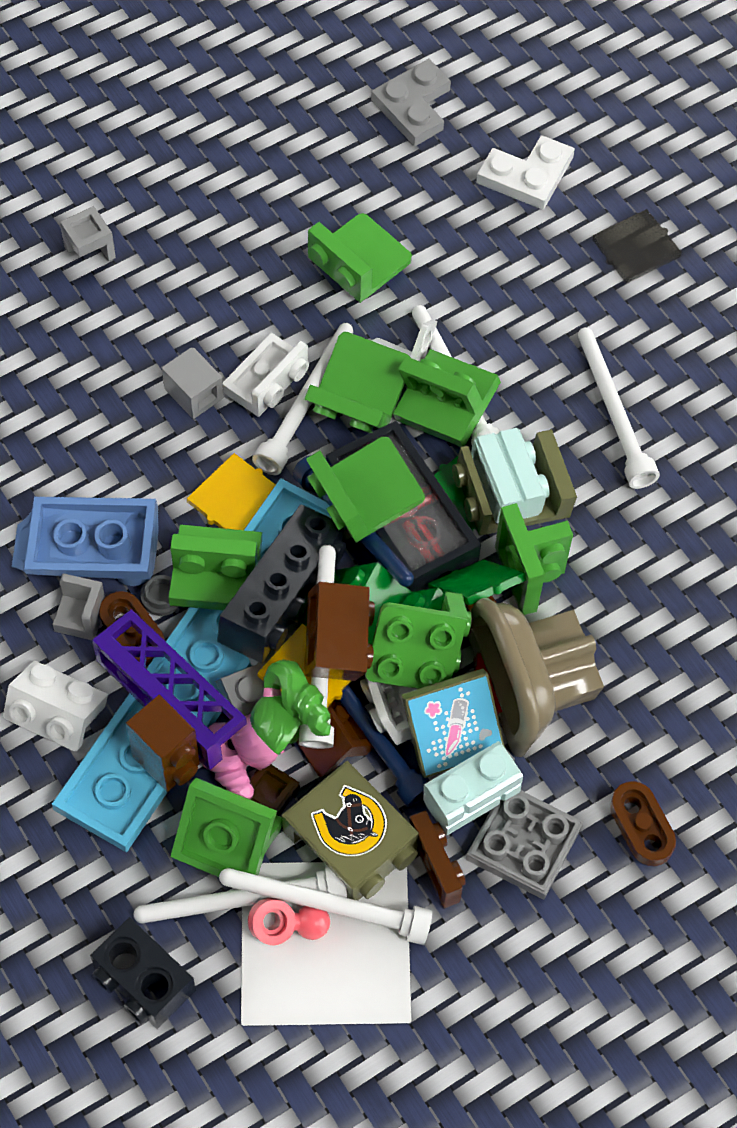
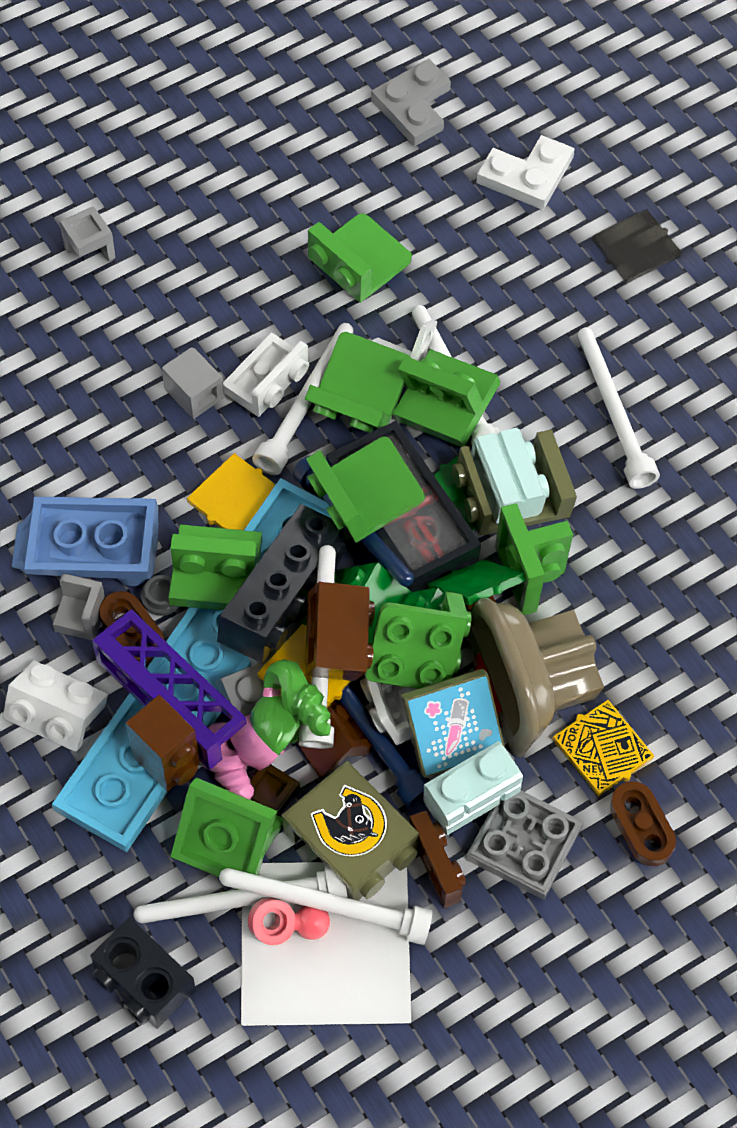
(603, 747): none -> yellow piece

